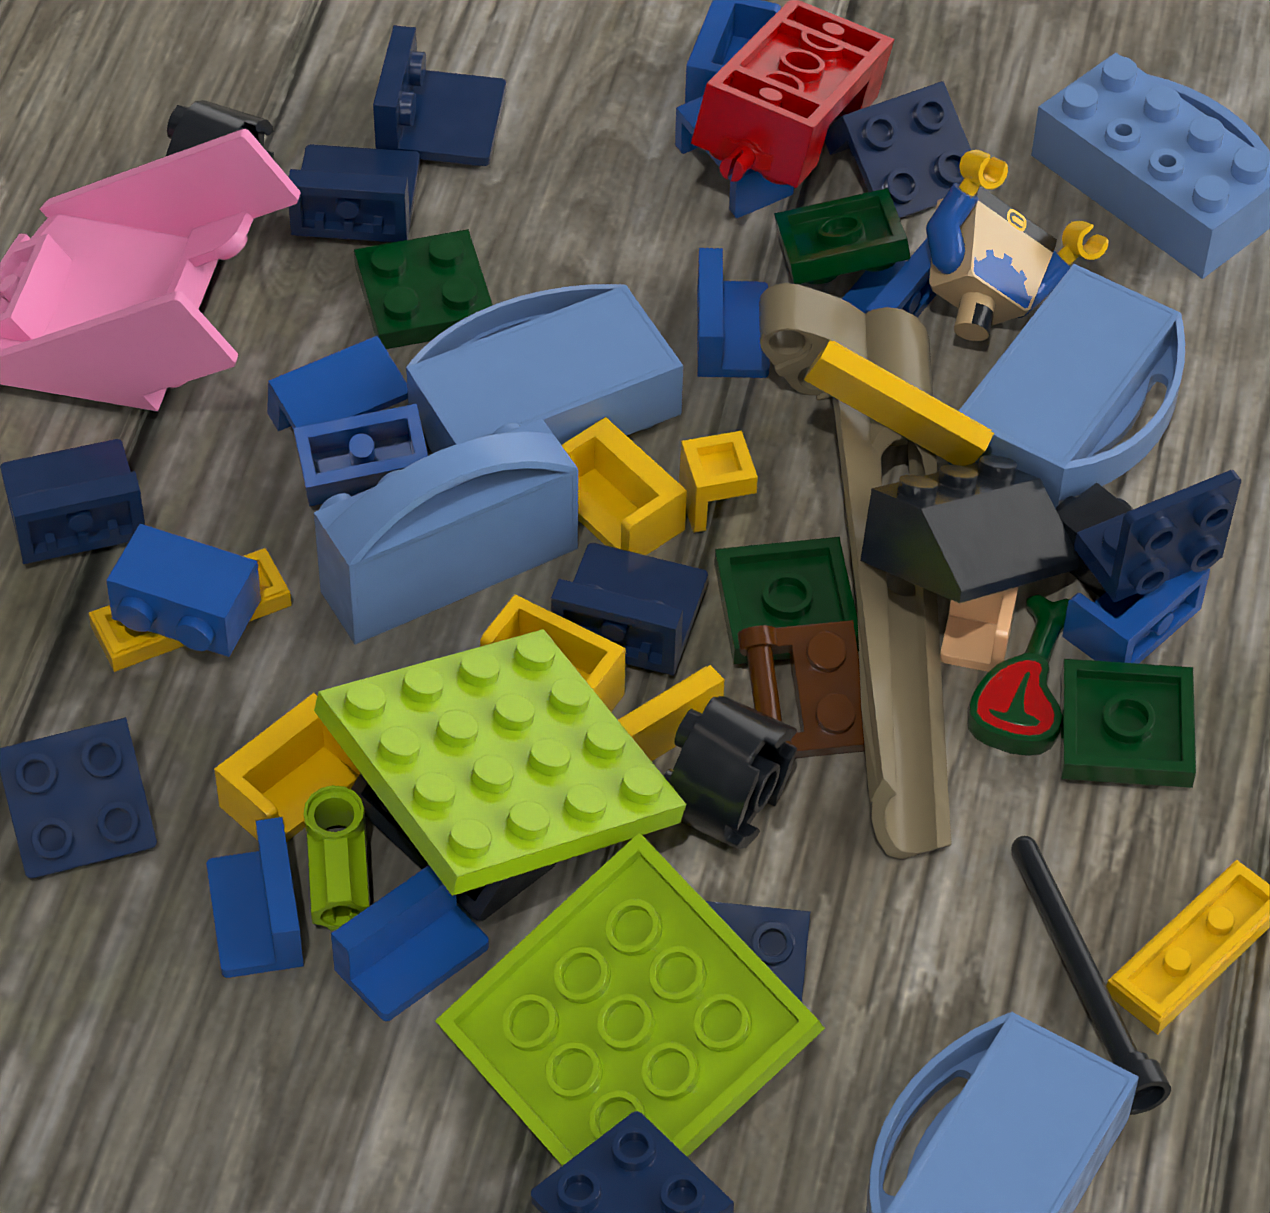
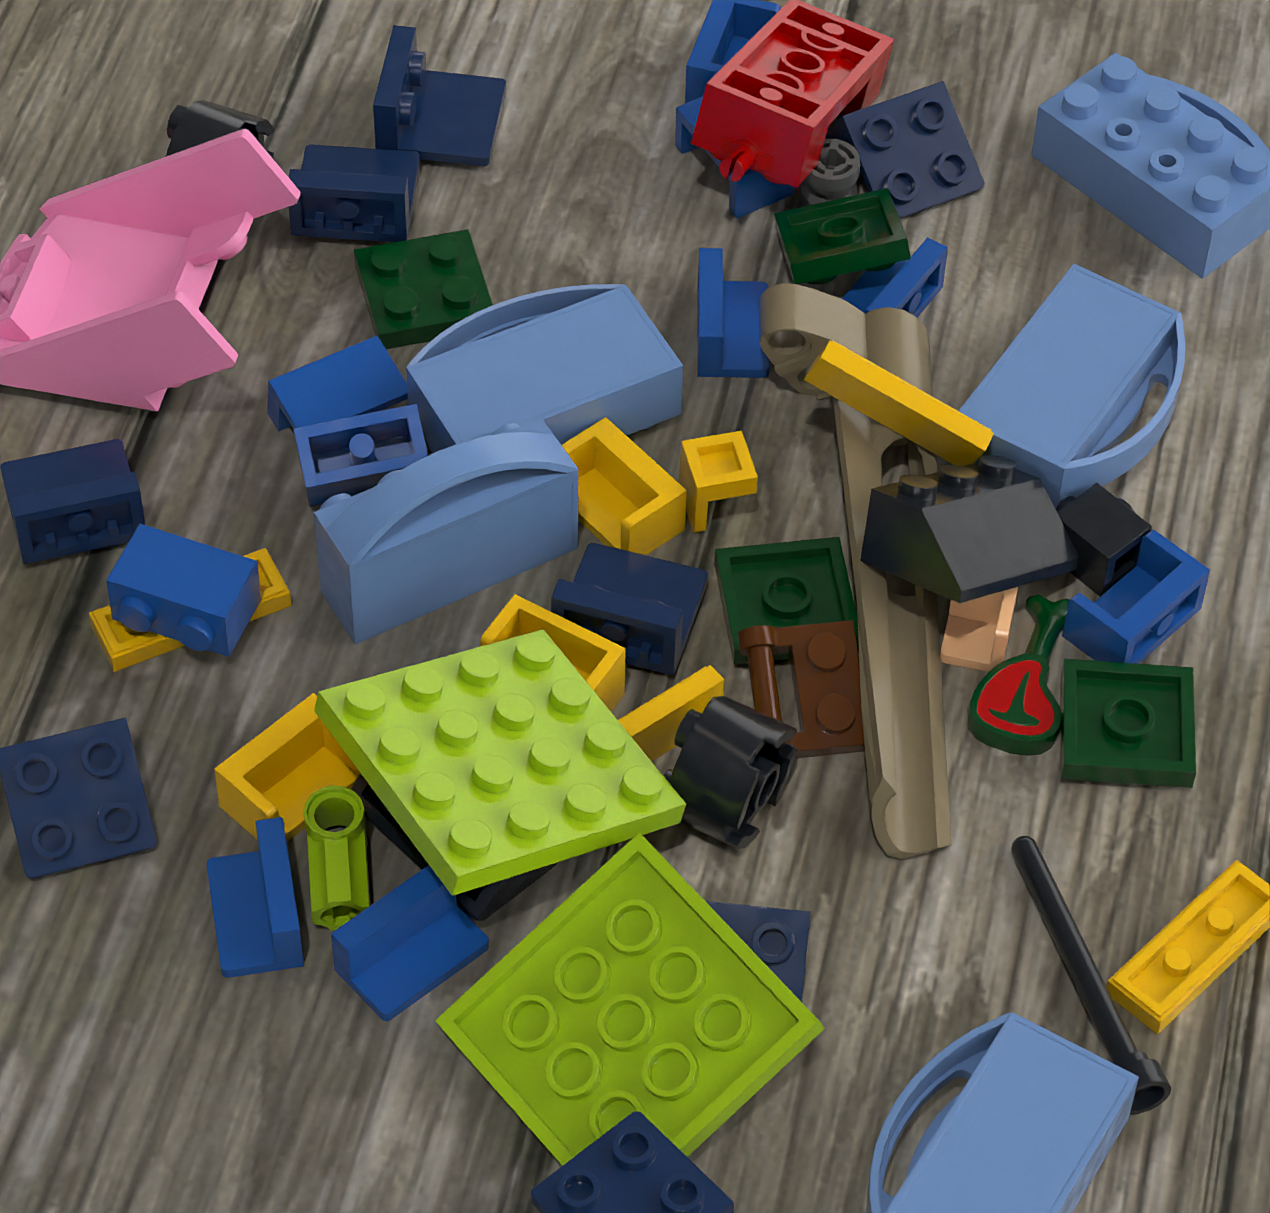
(833, 176): none -> dark grey wheel
(992, 256): torso -> none
(1161, 538): dark blue bracket -> none

